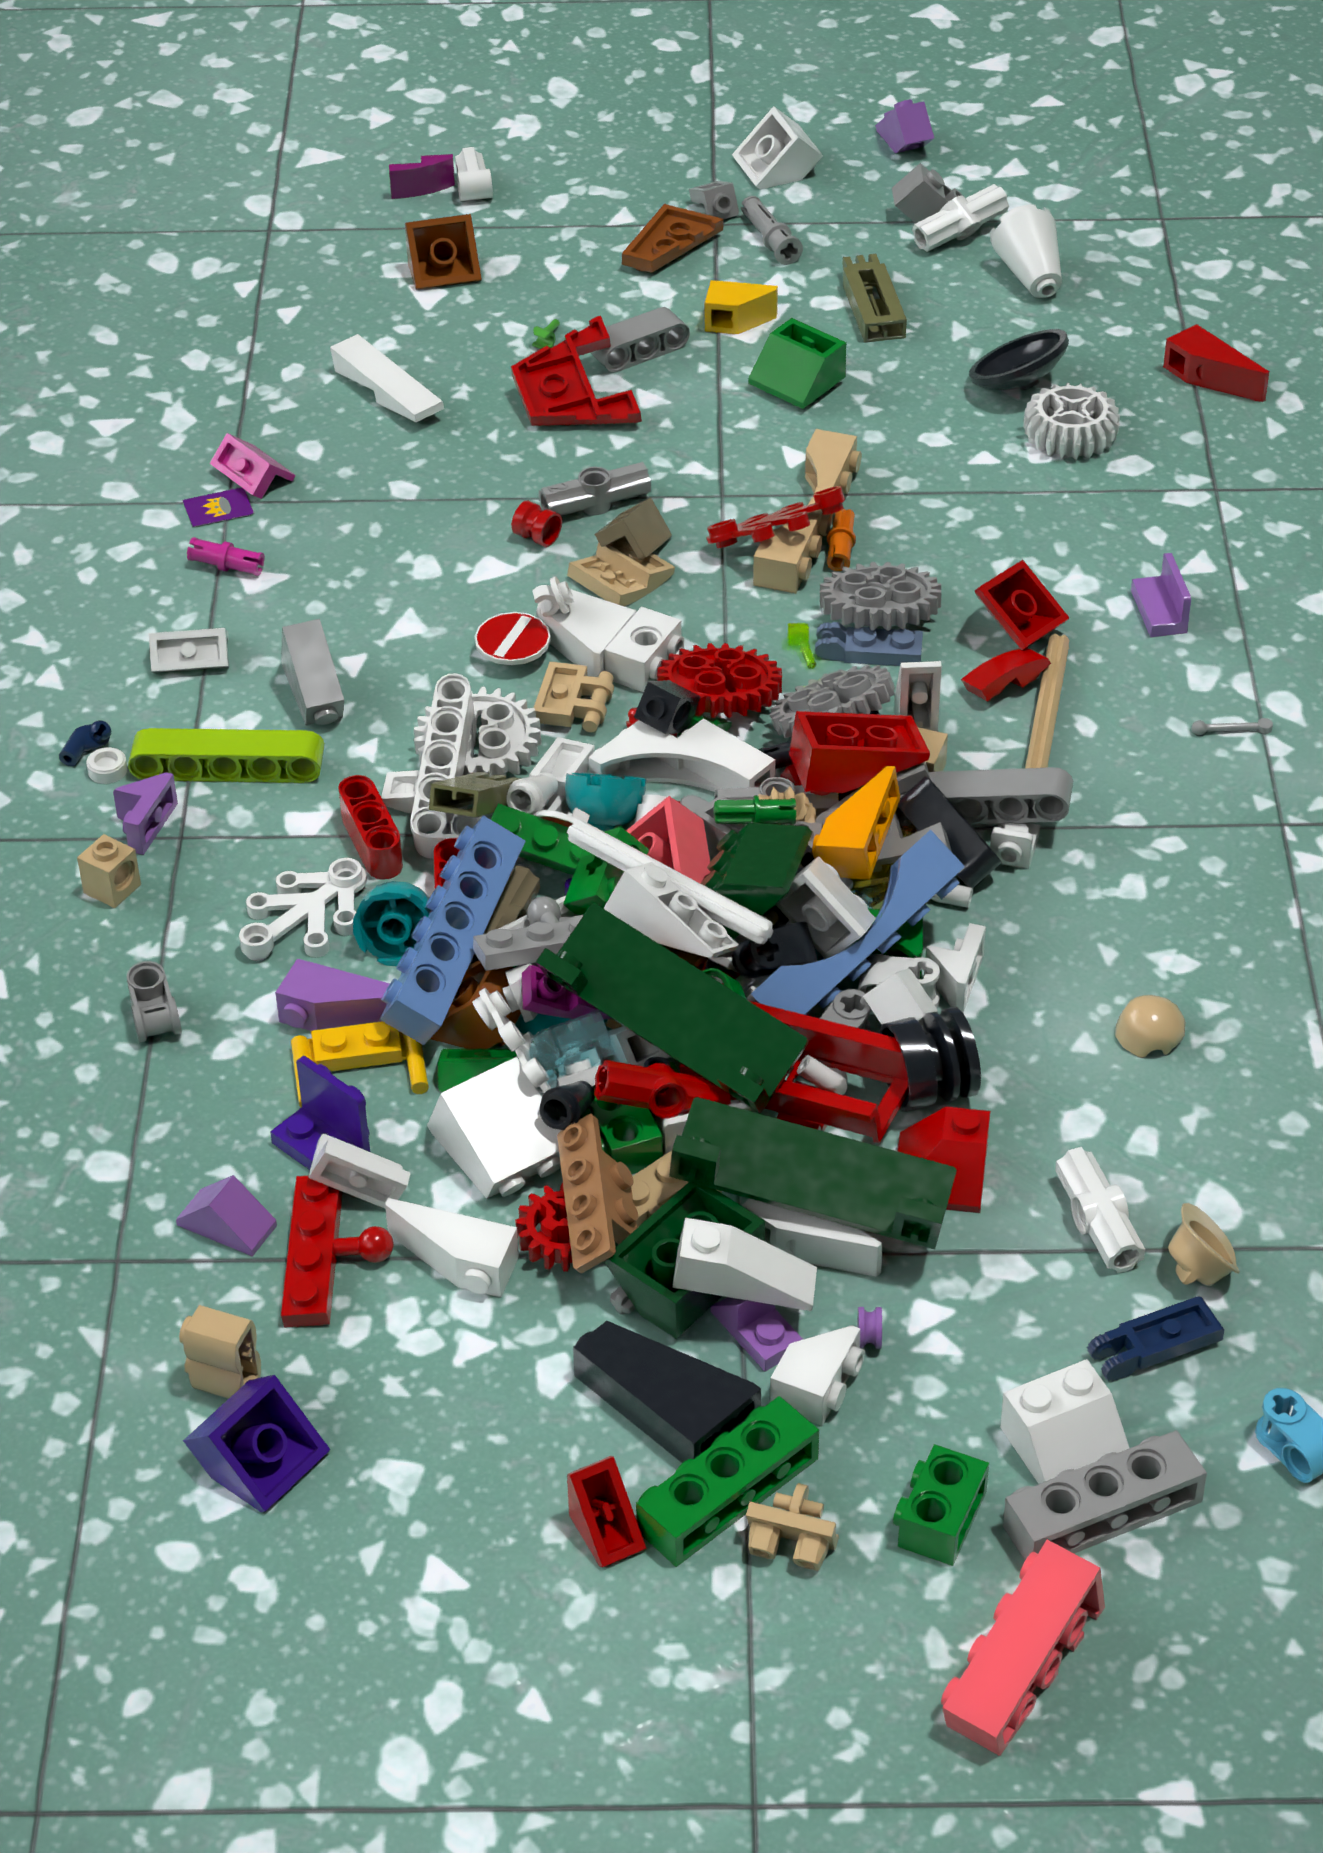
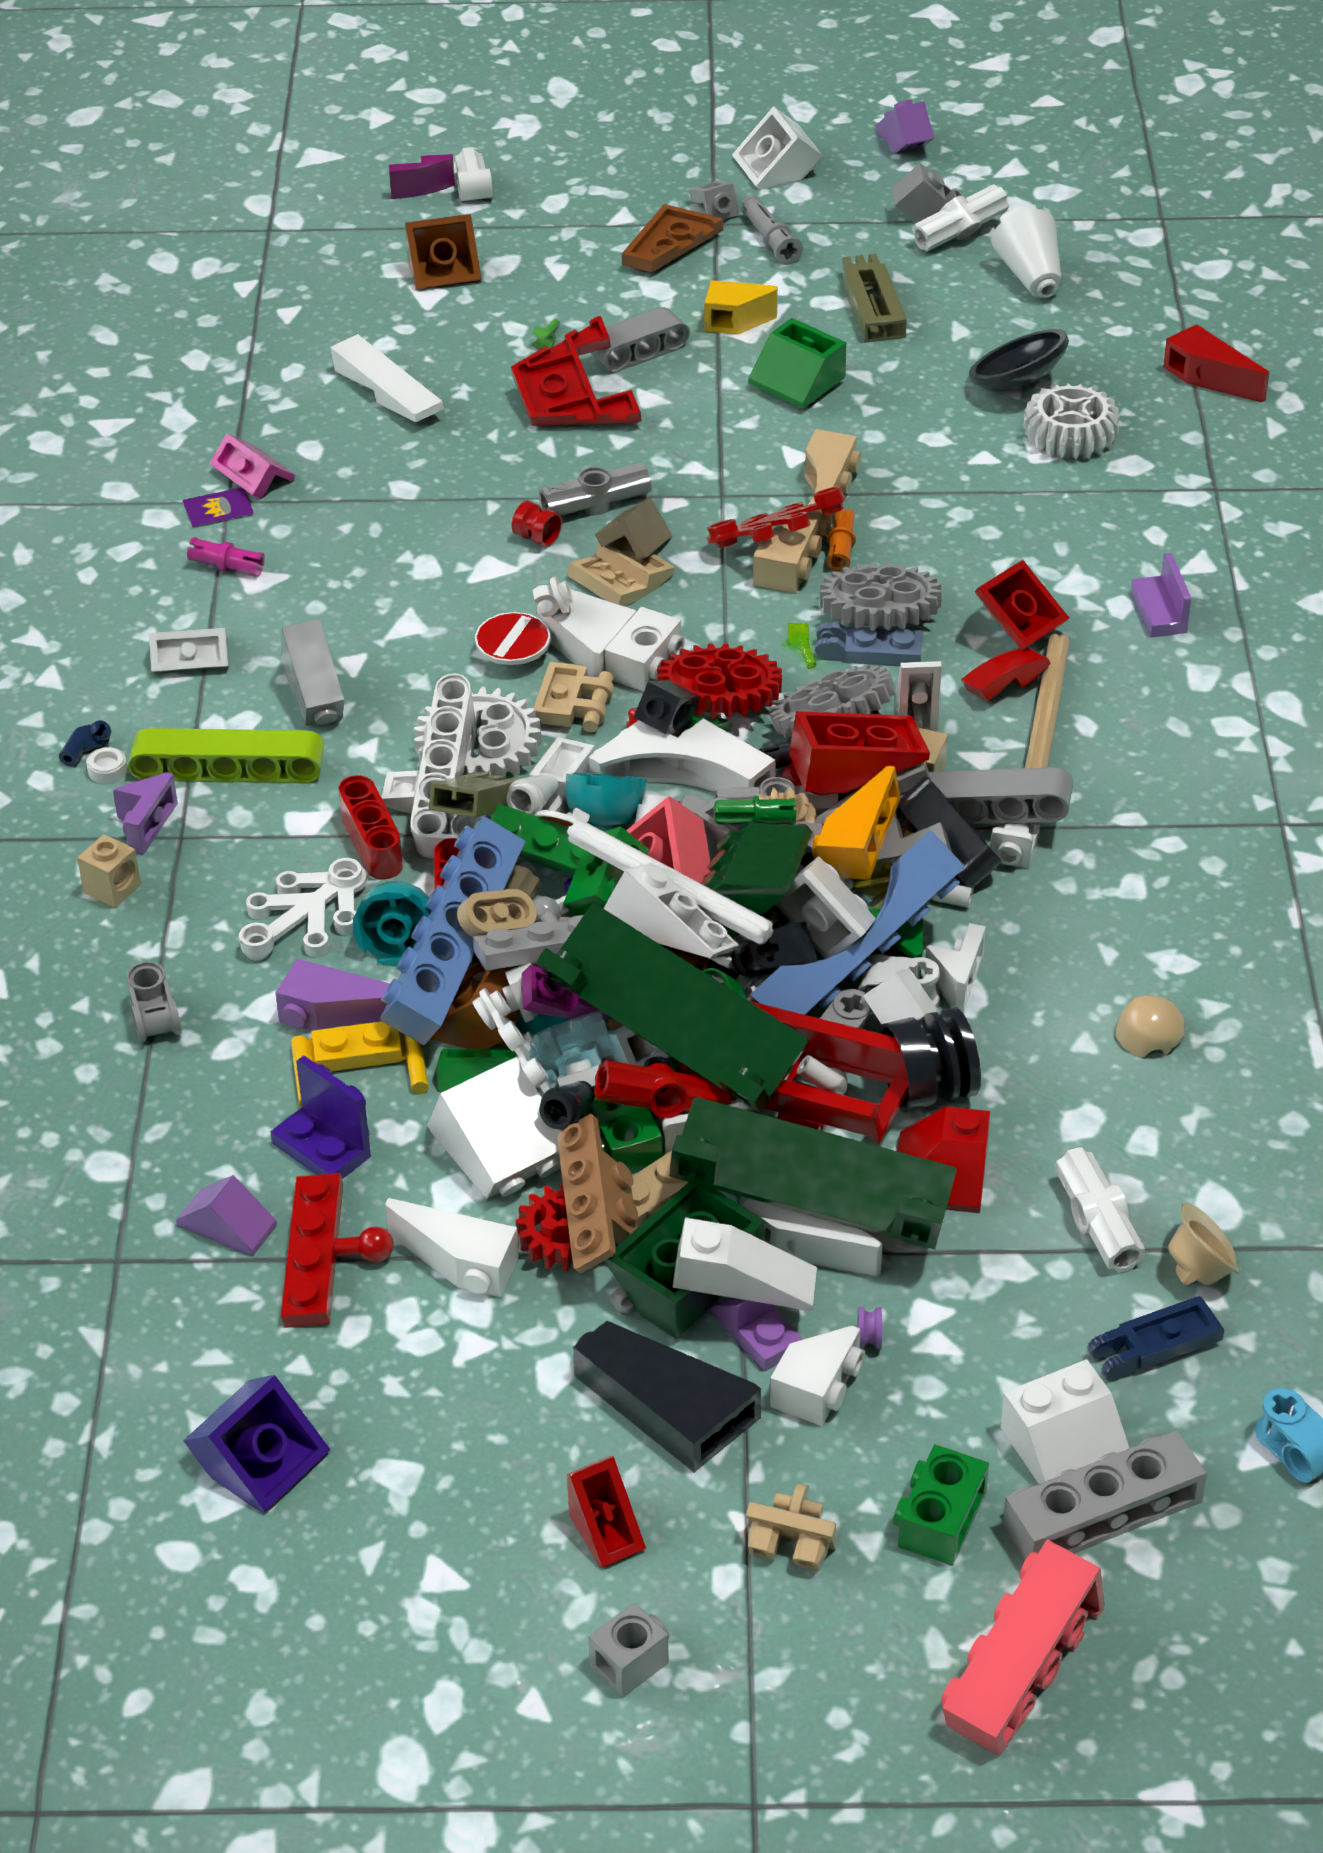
(219, 1351): tan brick -> none
(357, 1171): white panel -> none
(490, 911): none -> tan plate
(623, 1666): none -> light grey brick
(757, 1460): green brick -> none
(1262, 726): light grey hinge -> none

